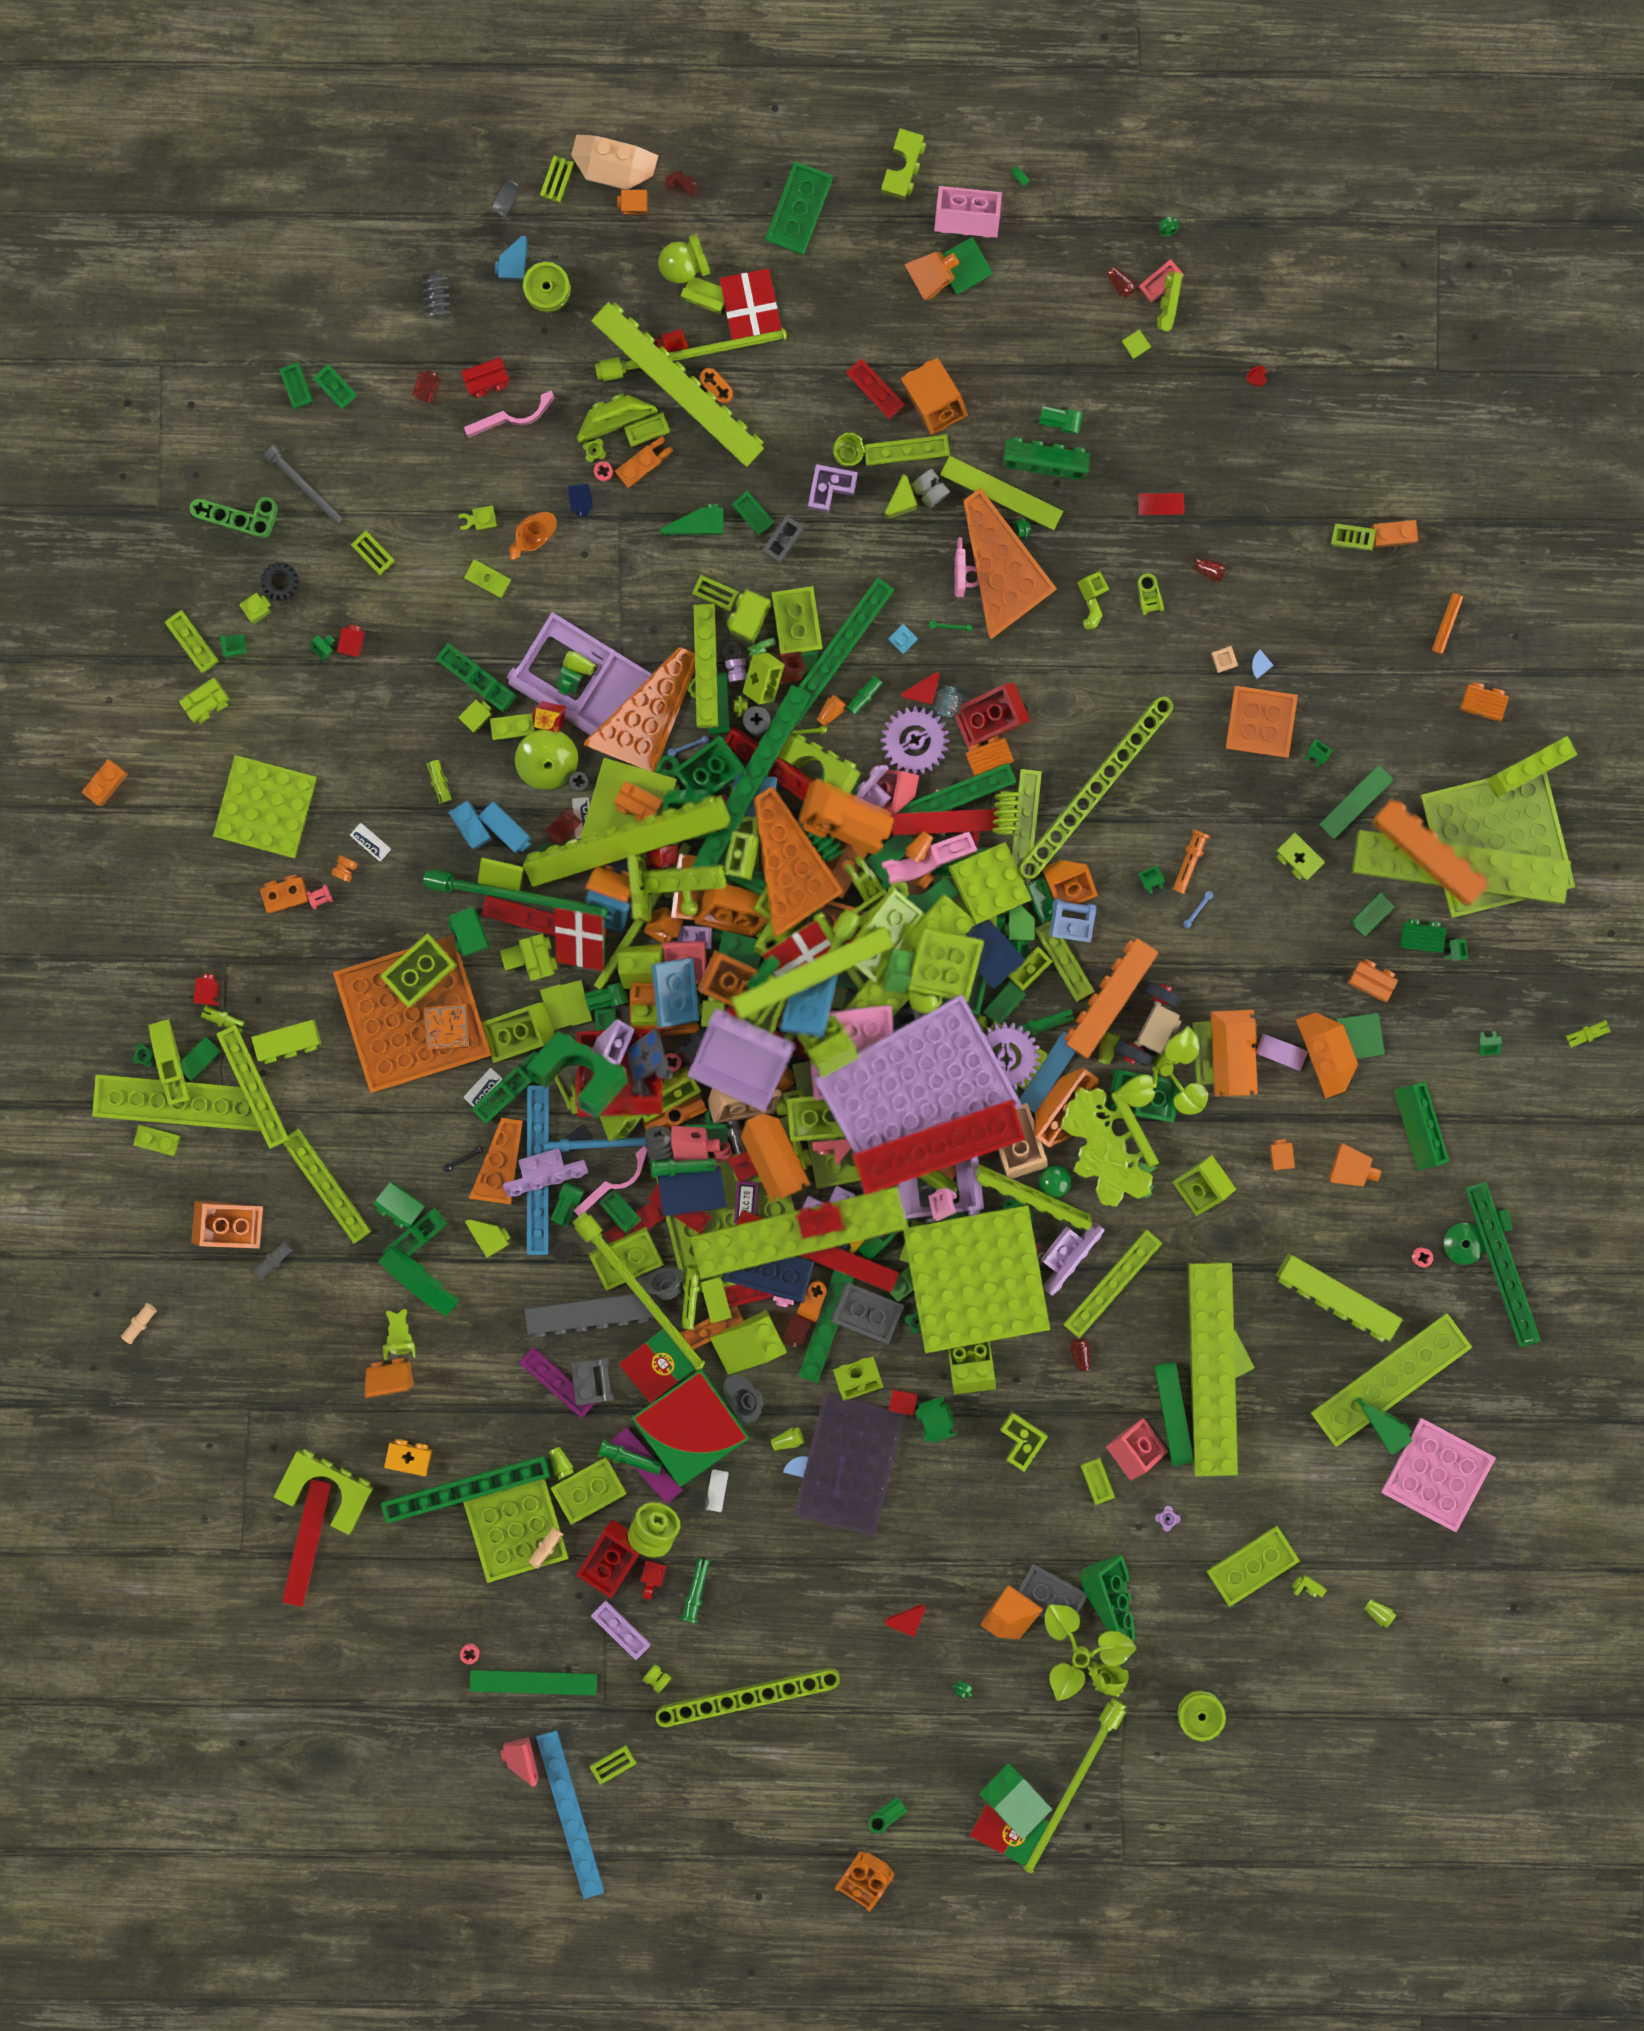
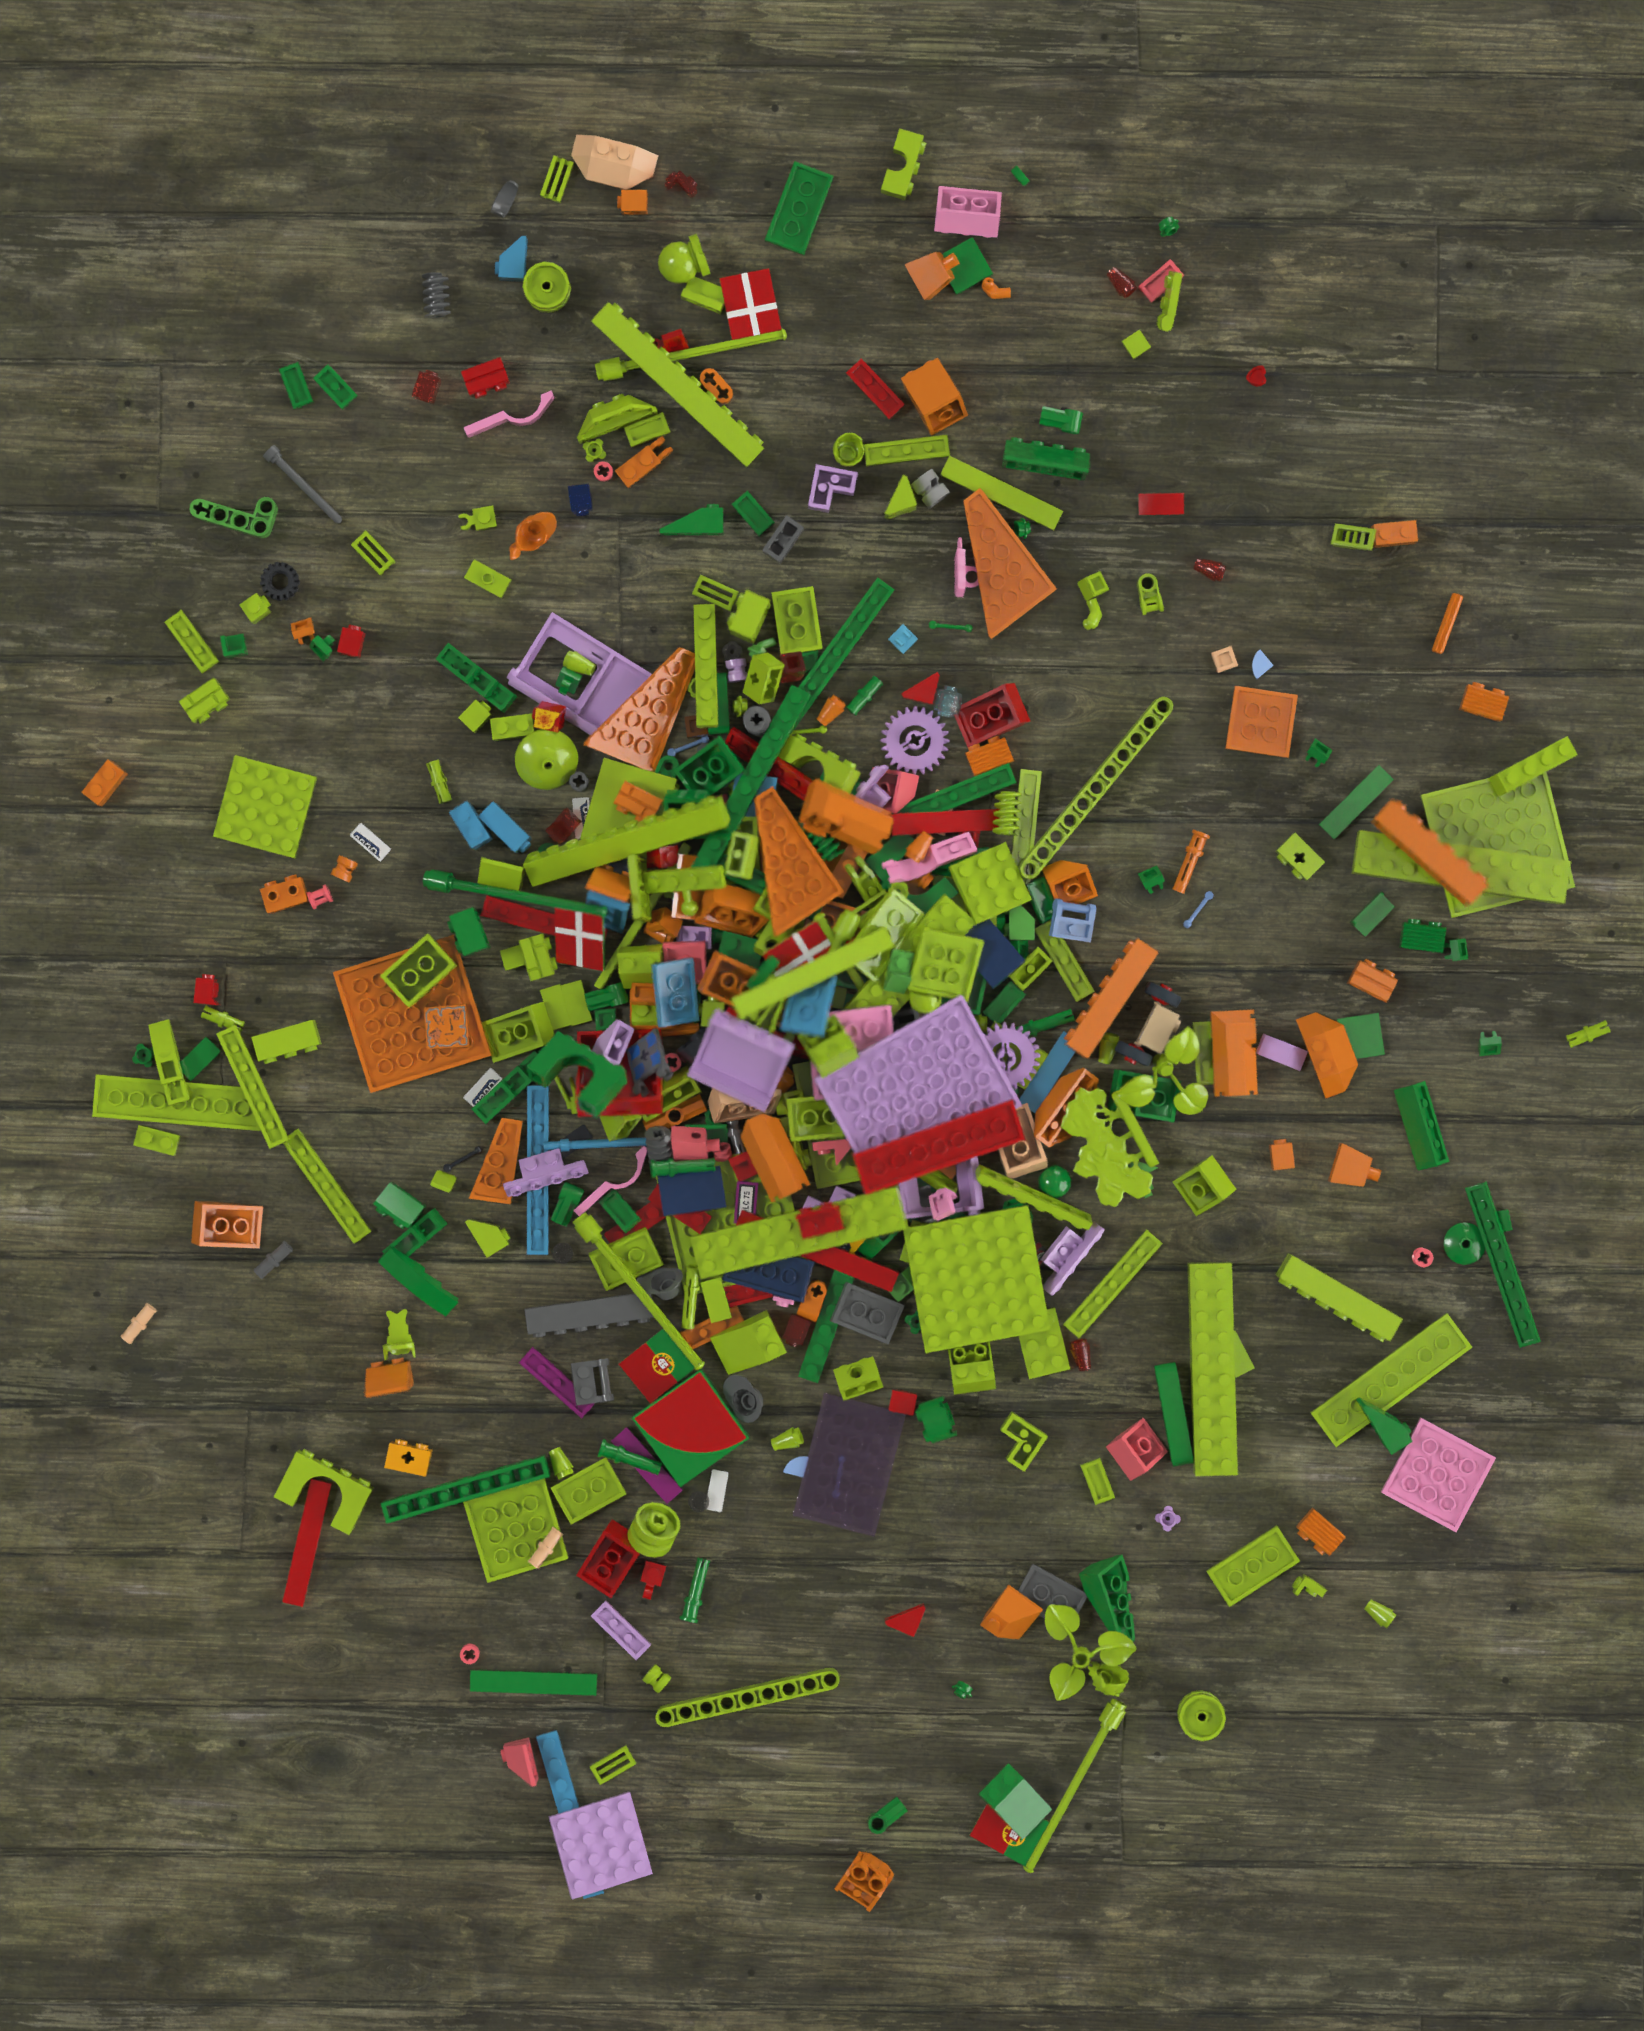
(303, 628): none -> orange tile
(443, 1181): none -> lime slope
(600, 1845): none -> lavender plate
(692, 730): none -> reddish brown plate
(993, 291): none -> orange arm
(1045, 1350): none -> lime plate
(1320, 1531): none -> orange brick

